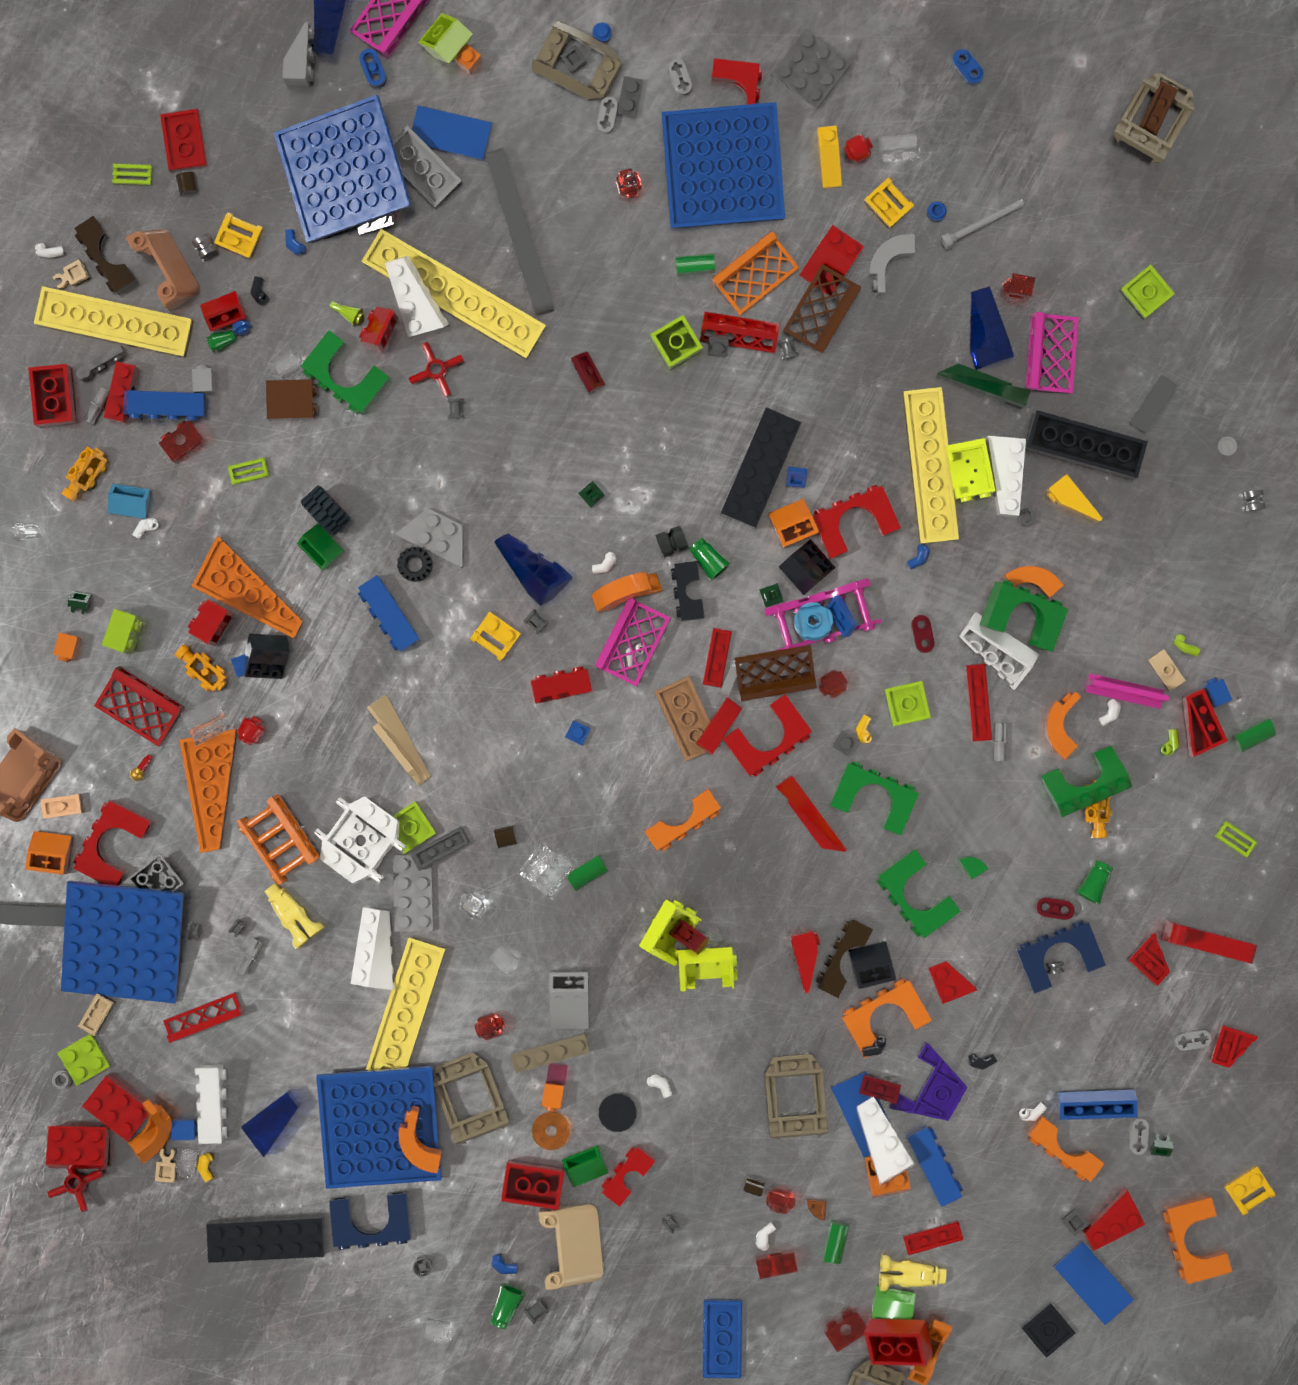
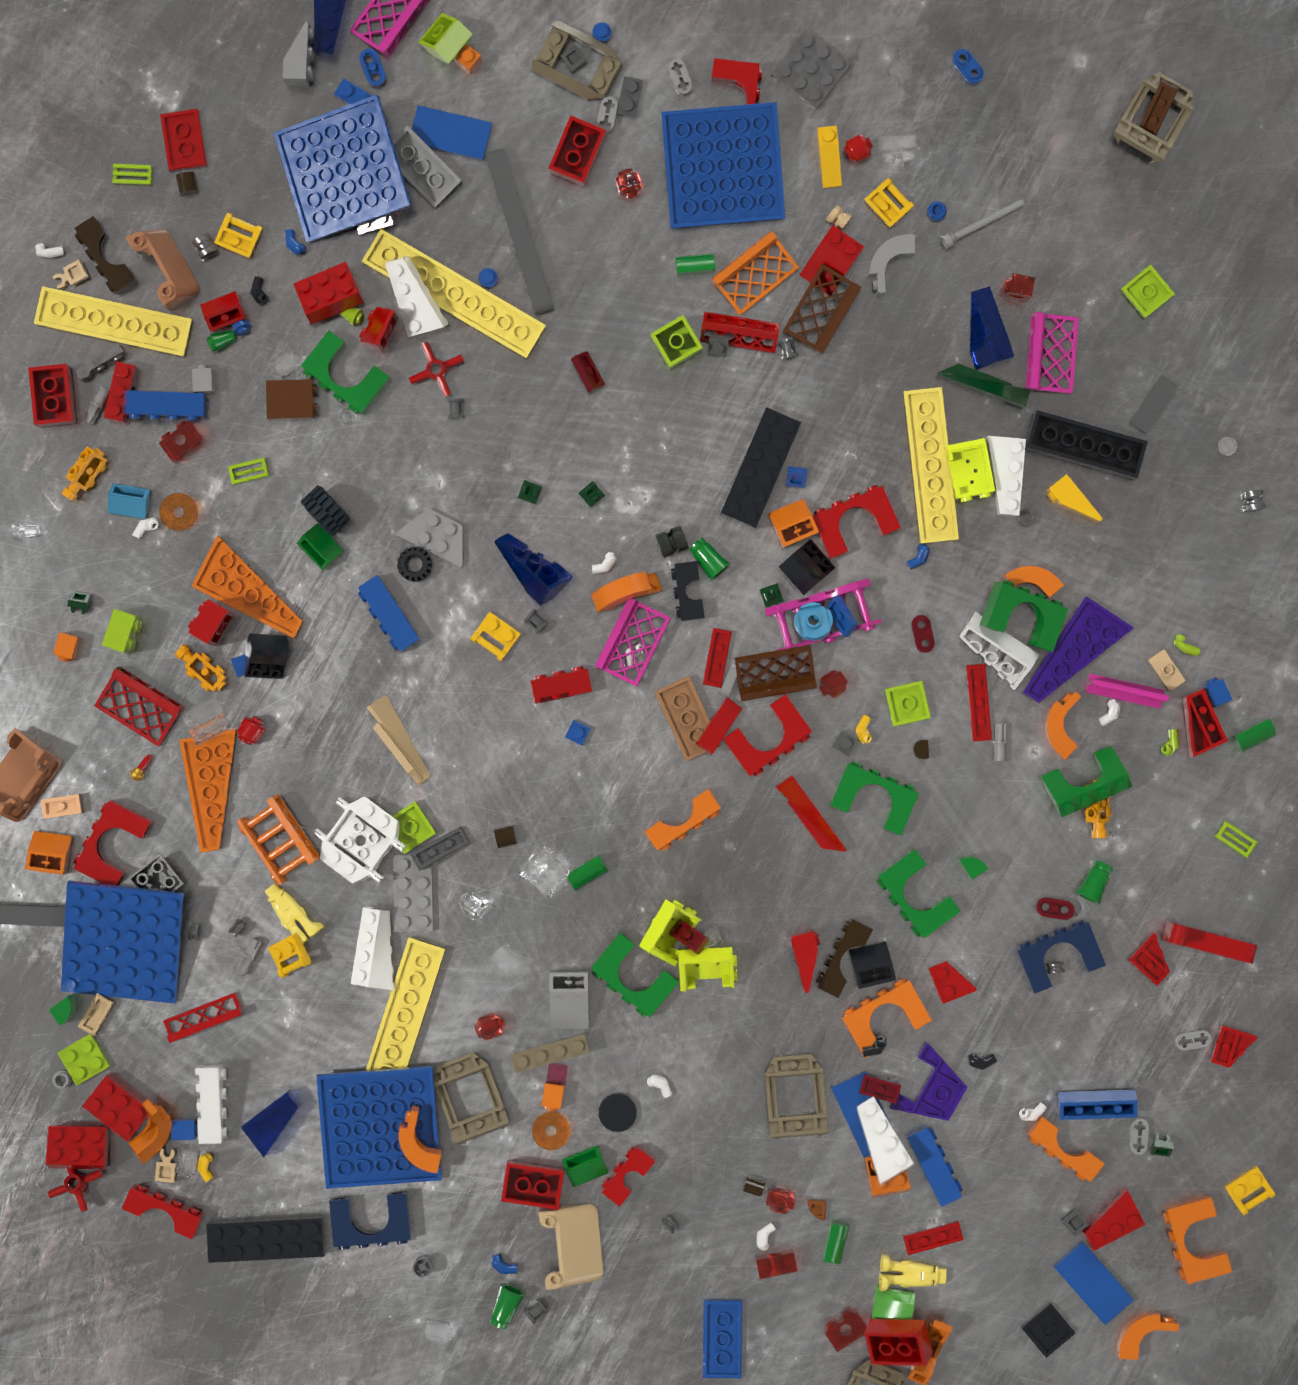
(64, 1010): none -> green brick
(178, 523): none -> clear orange tile
(185, 1220): none -> red arch
(285, 949): none -> yellow plate
(328, 293): none -> red brick
(350, 93): none -> blue plate
(488, 277): none -> blue plate
(530, 492): none -> dark green tile
(577, 151): none -> red brick
(645, 1000): none -> green arch
(838, 217): none -> tan wheel
(921, 749): none -> dark brown brick
(1081, 641): none -> dark purple wing
(1137, 1328): none -> orange arch

